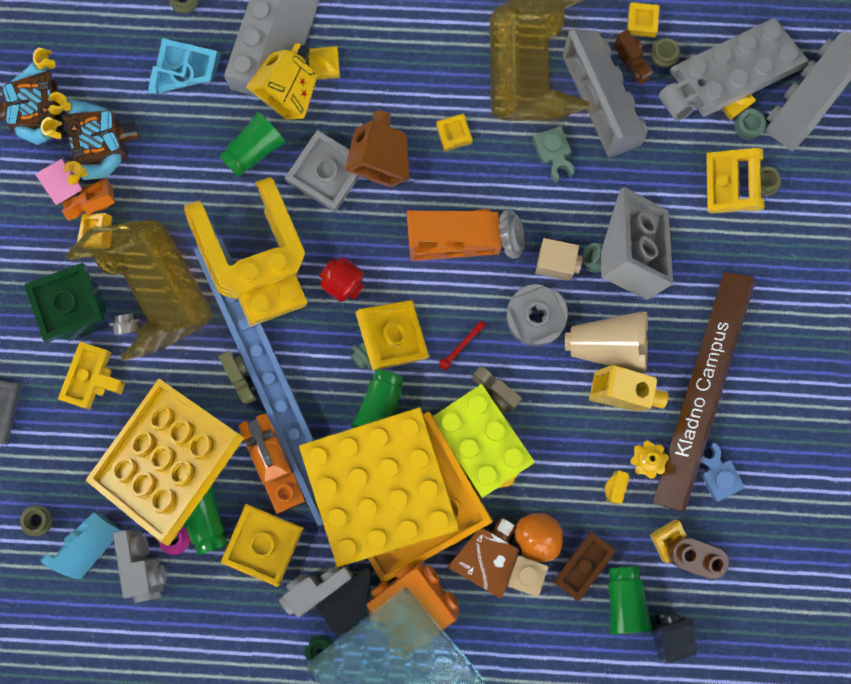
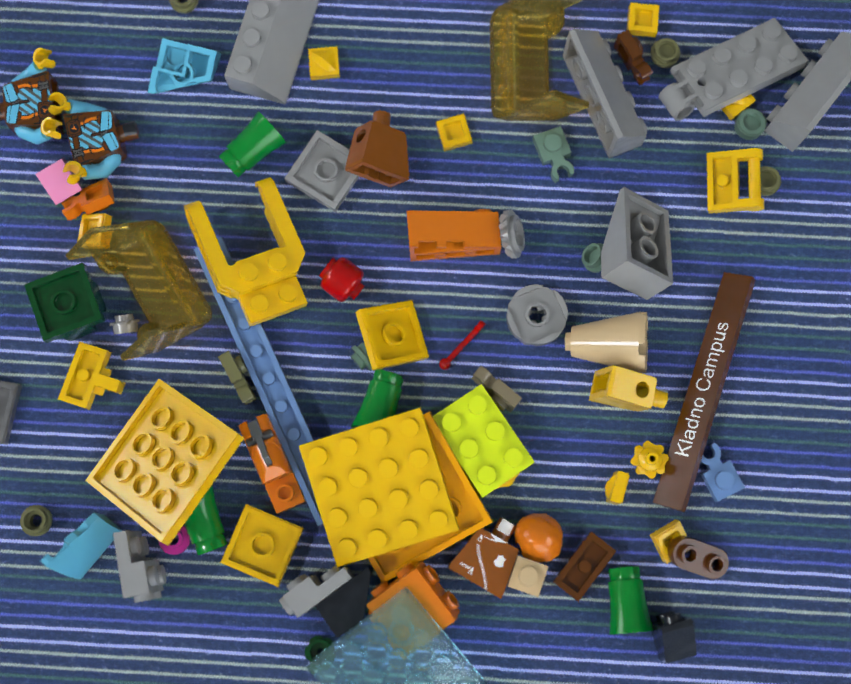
(285, 82): yellow torso -> none
(558, 260): tan brick -> none

